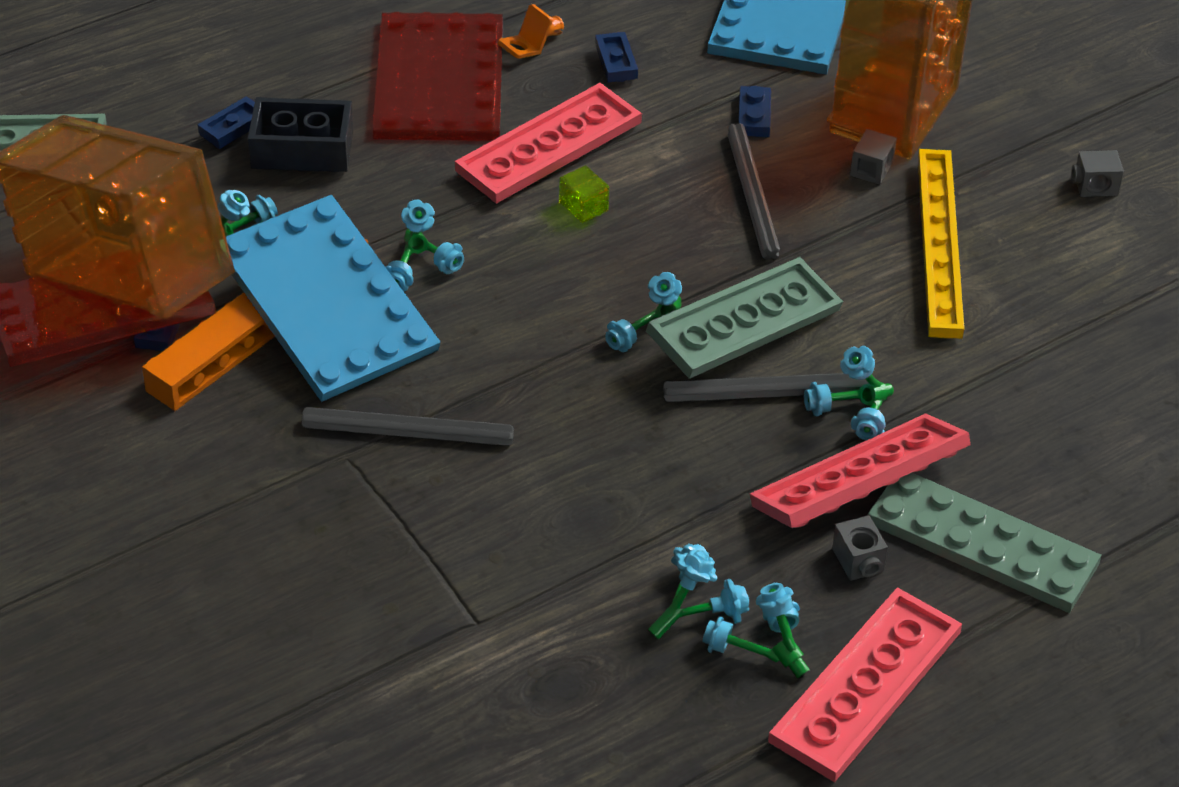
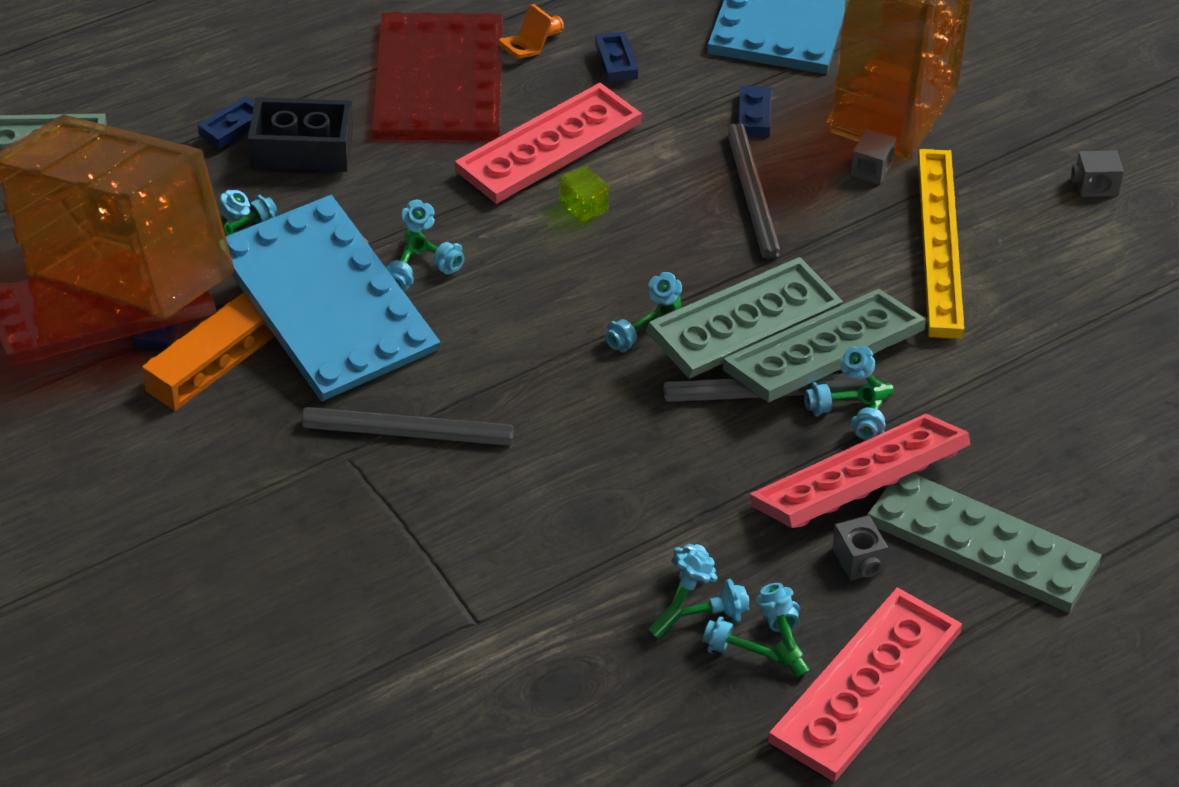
(818, 345): none -> sand green plate

